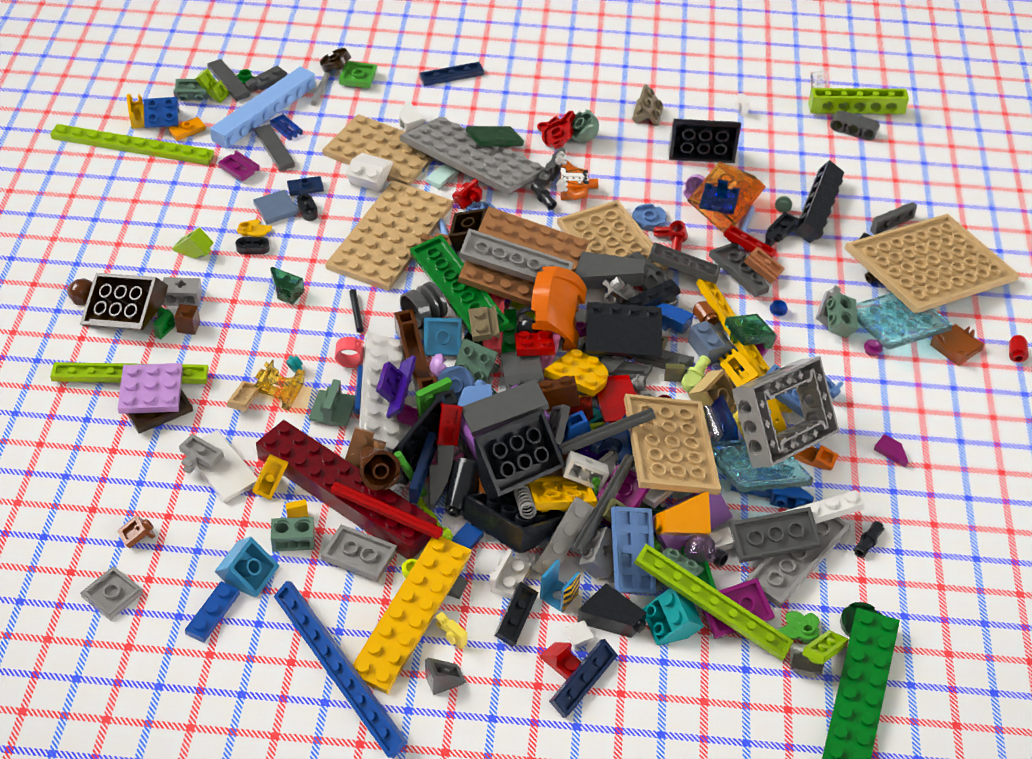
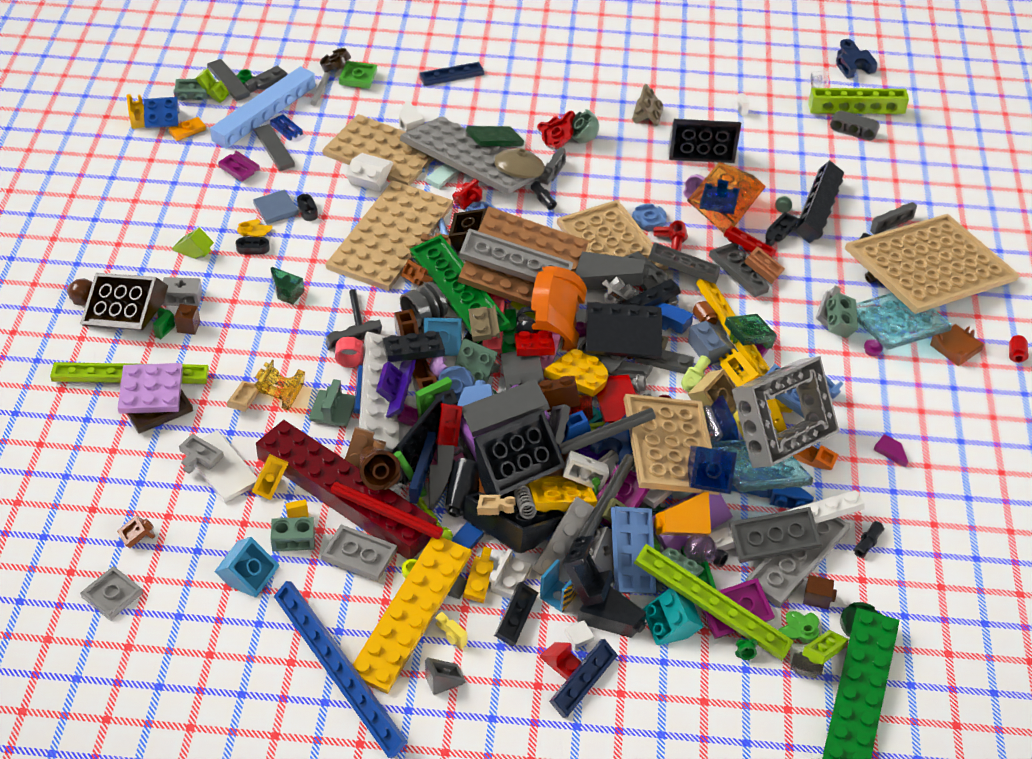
(132, 144): lime plate -> none
(212, 612): blue plate -> none
(294, 363): teal plate -> none
(305, 186): dark blue plate -> none
(354, 331): none -> dark grey plate
(413, 346): none -> black plate
(415, 273): none -> dark orange hinge
(479, 577): none -> yellow hinge
(494, 504): none -> tan plate
(519, 163): none -> dark tan dish
(573, 180): torso -> none
(588, 581): none -> black panel
(674, 372): olive tile -> none
(711, 469): none -> clear blue slope
(746, 649): none -> green plate
(747, 218): light blue bar -> none
(778, 308): clear blue plate -> none
(819, 592): none -> reddish brown brick
(851, 58): none -> dark blue piece

